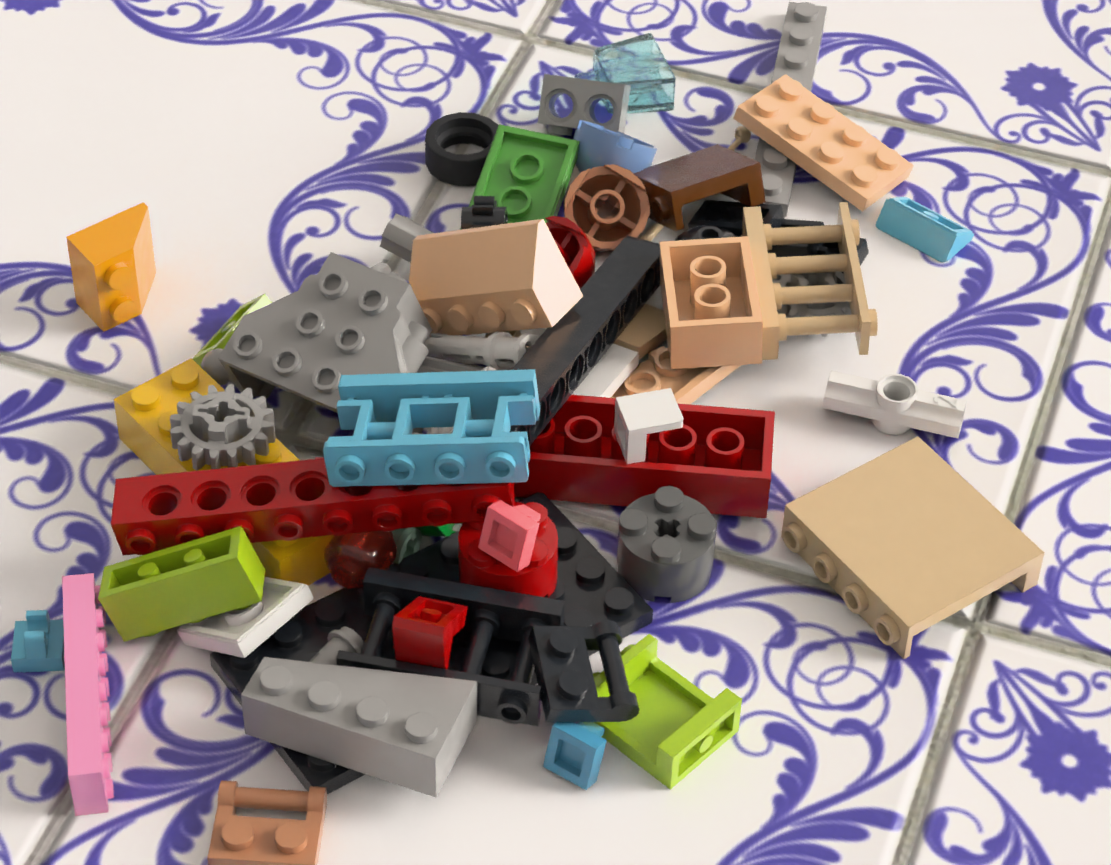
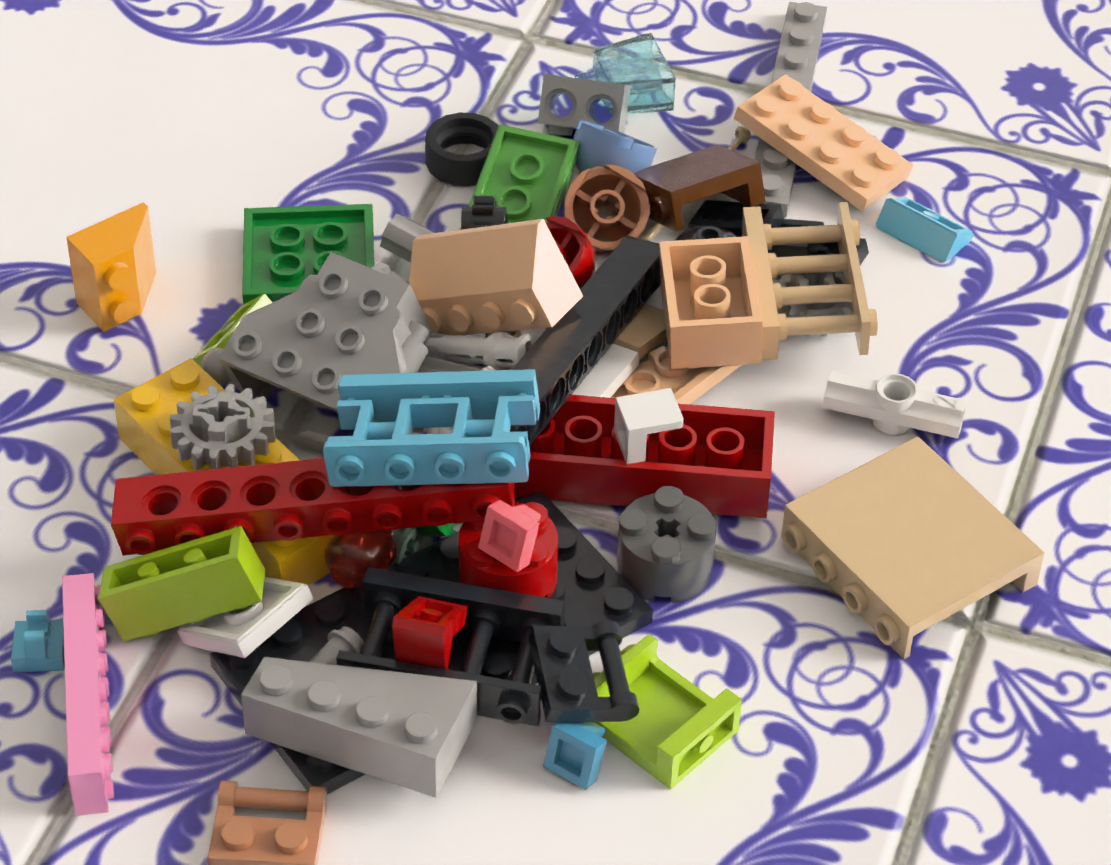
(294, 242): none -> green plate

